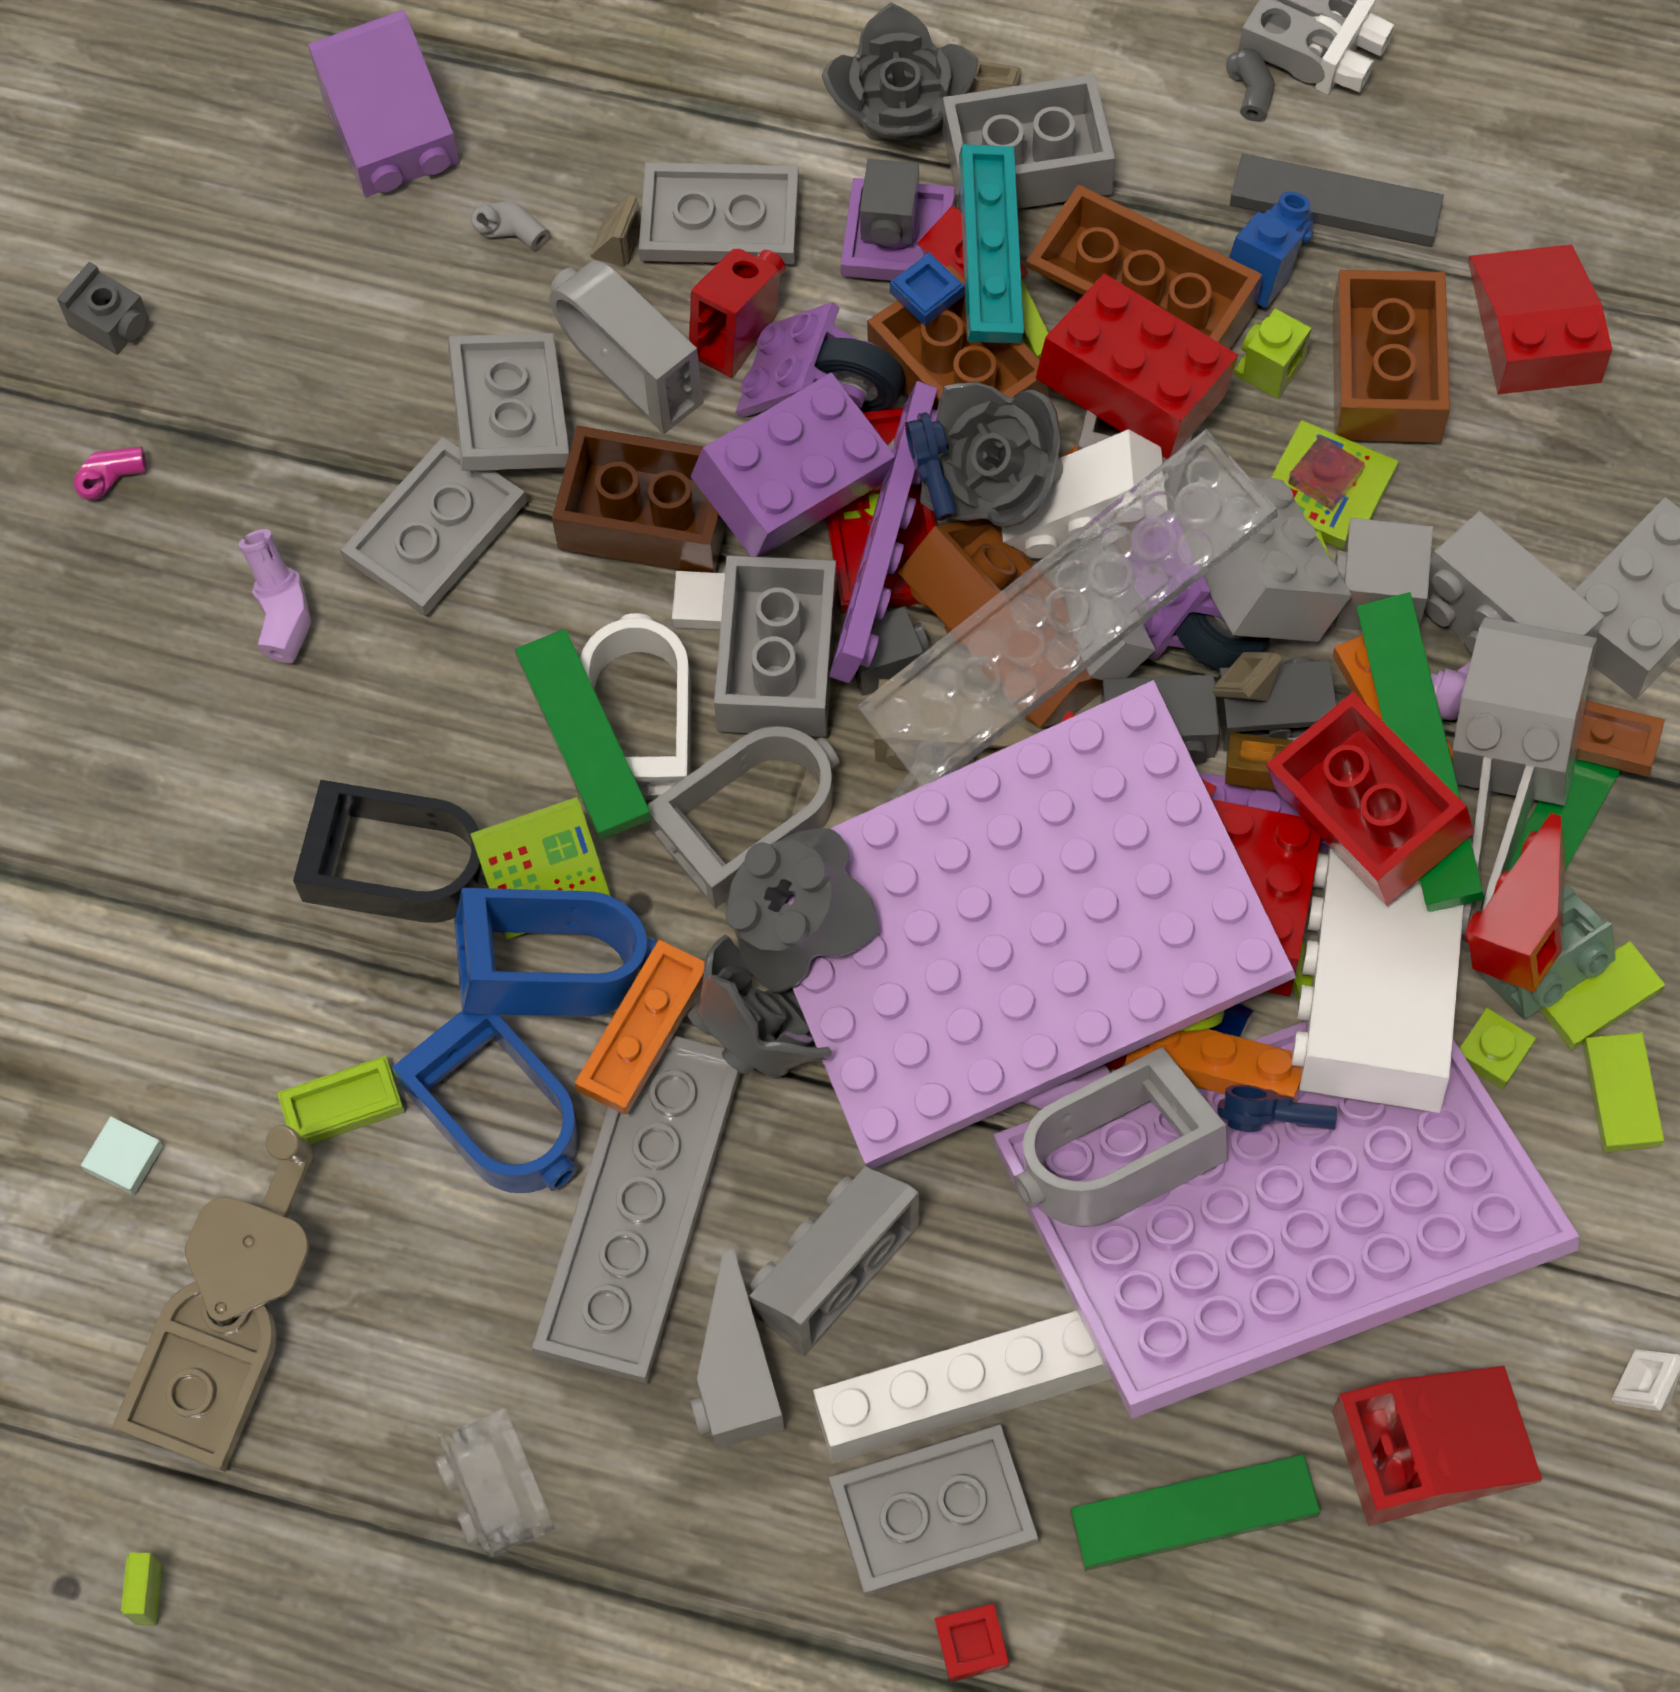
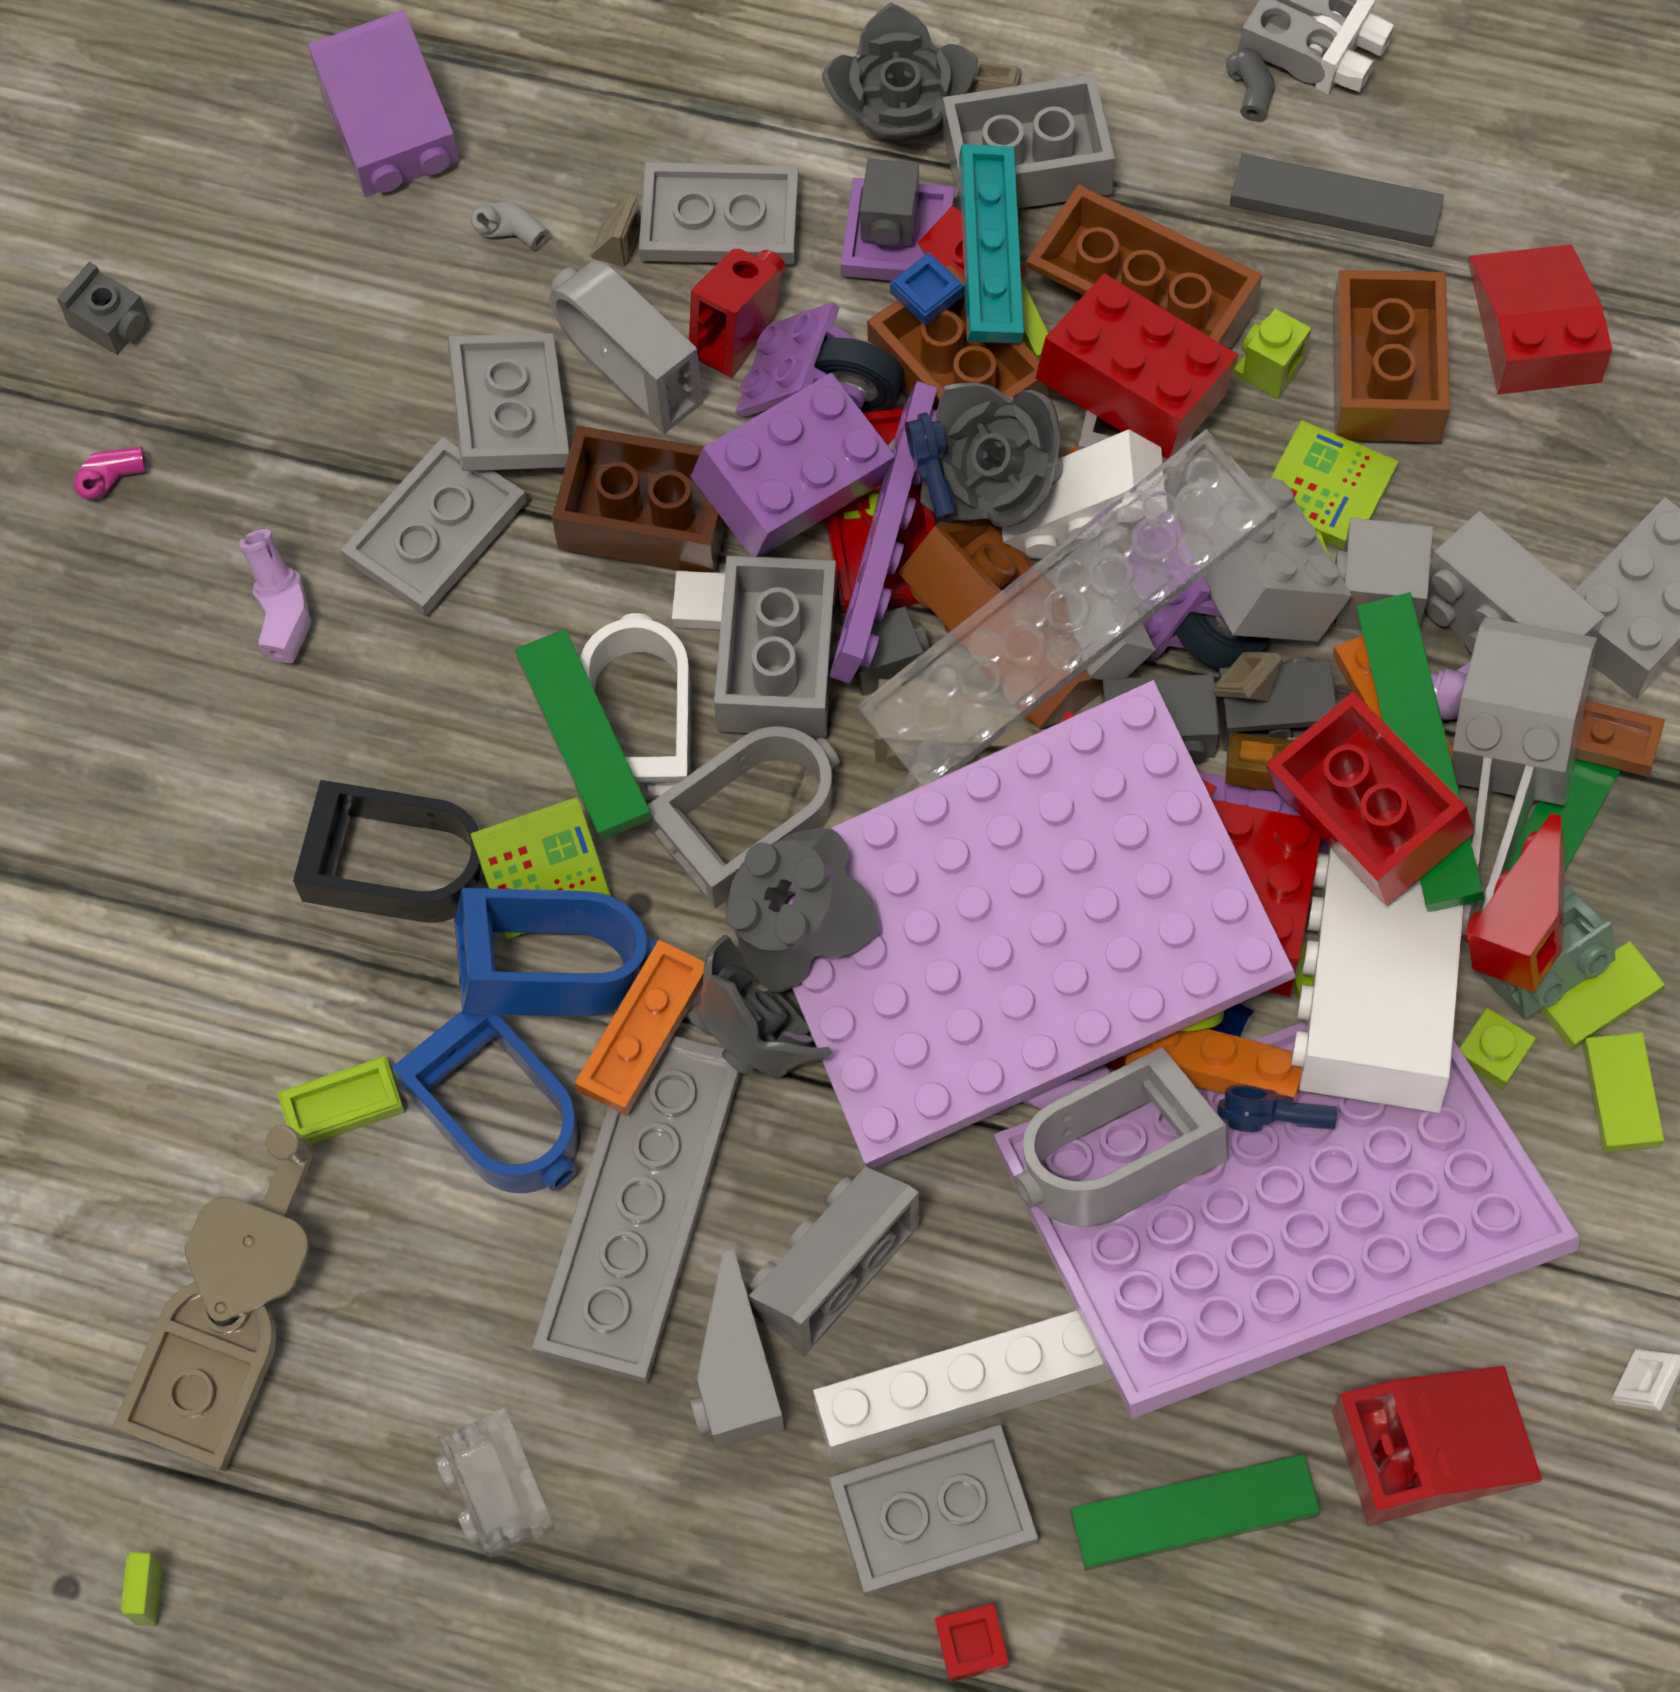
(122, 1156): light aqua tile -> none
(1273, 241): blue brick -> none
(1326, 473): clear pink plate -> none

